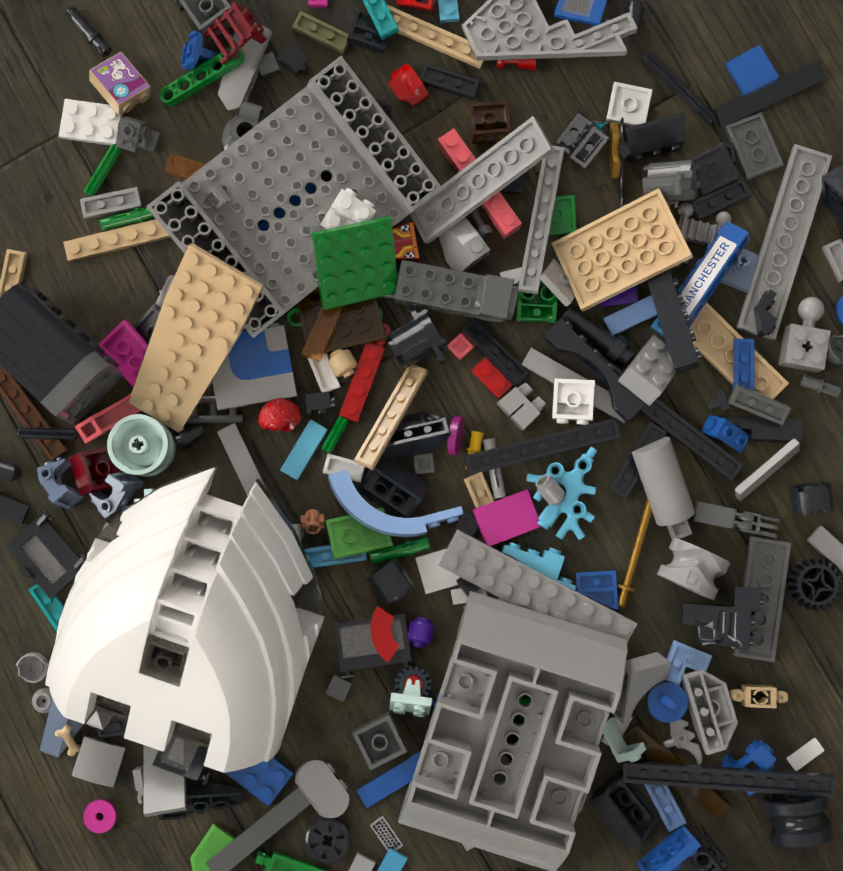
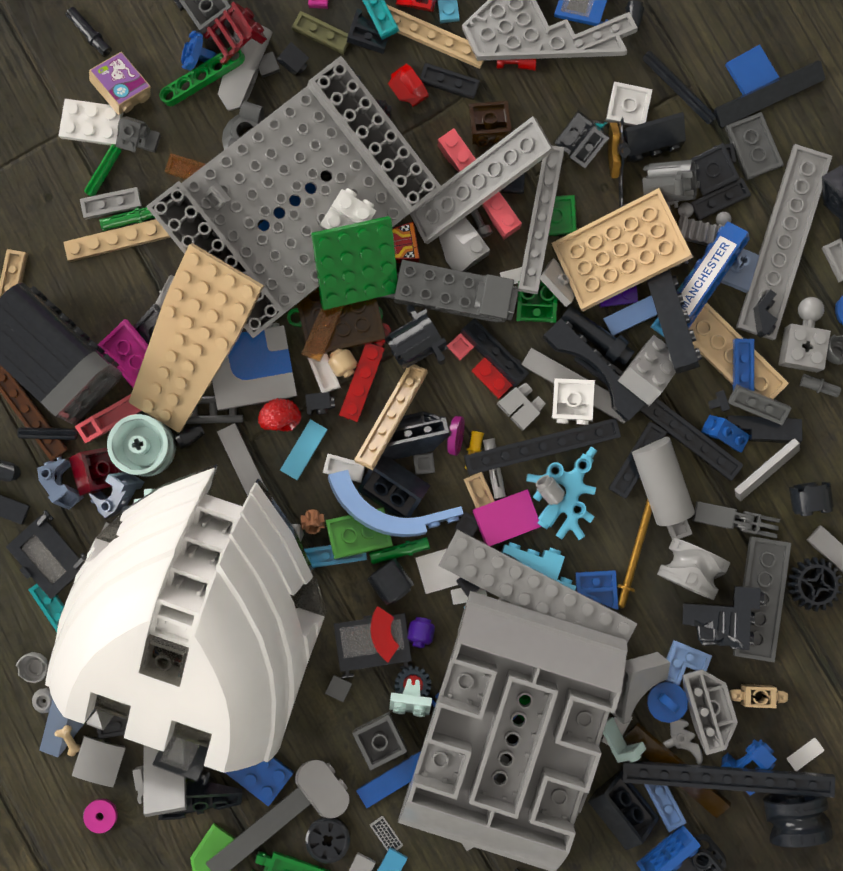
(335, 434): green axle -> none

